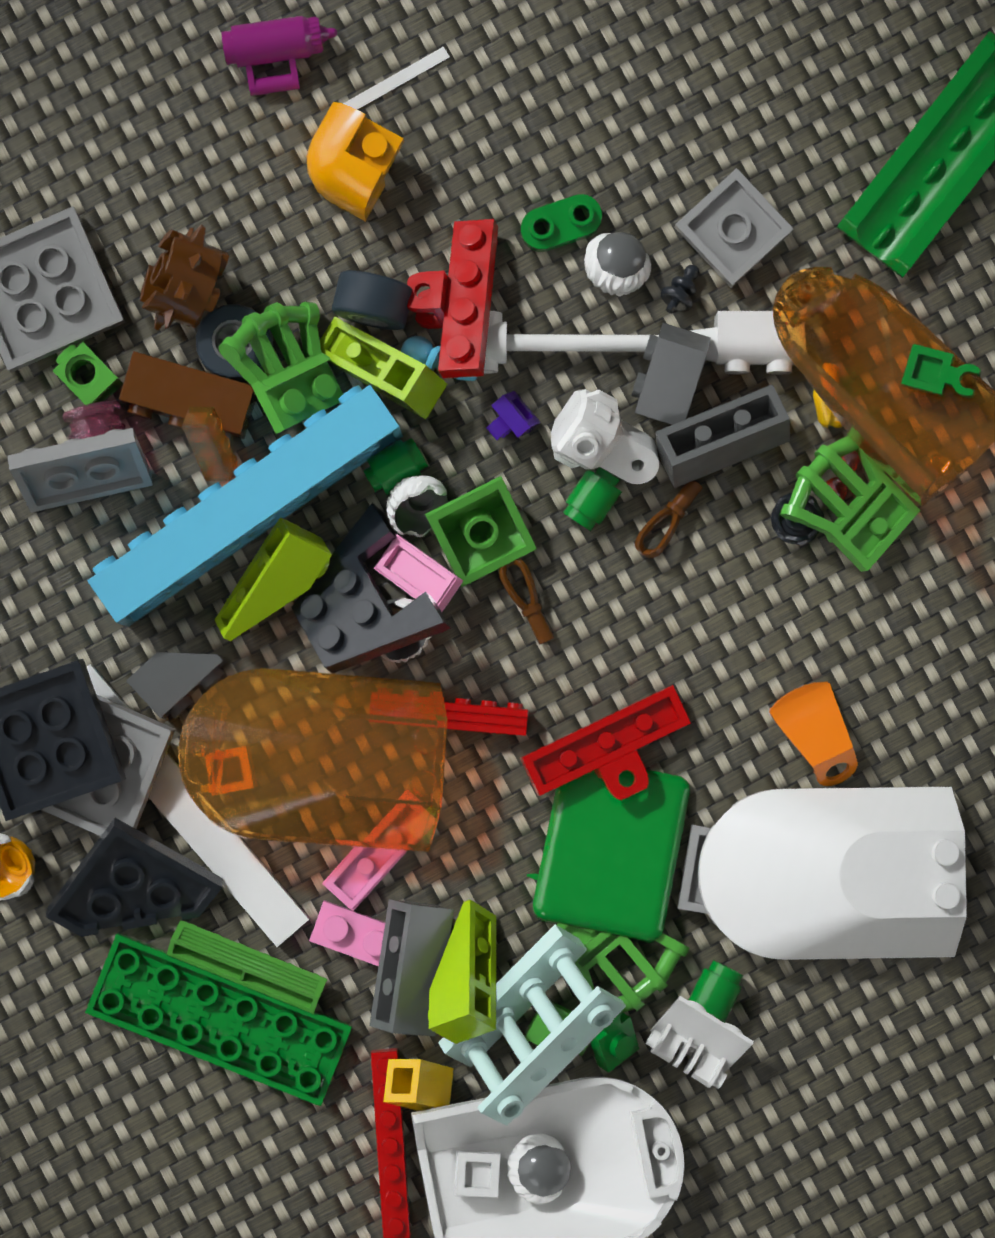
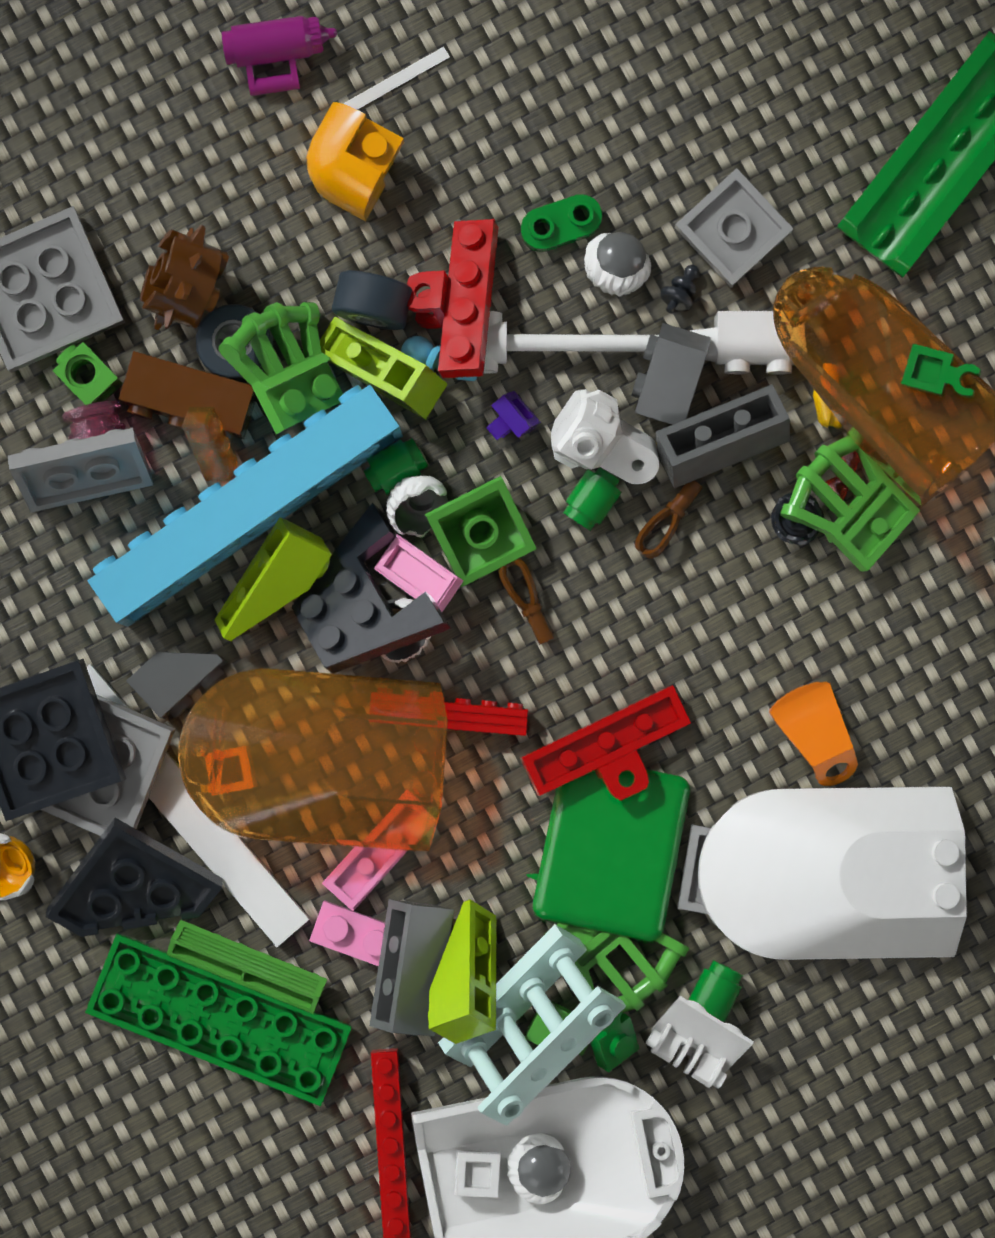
(418, 1084): yellow brick -> none

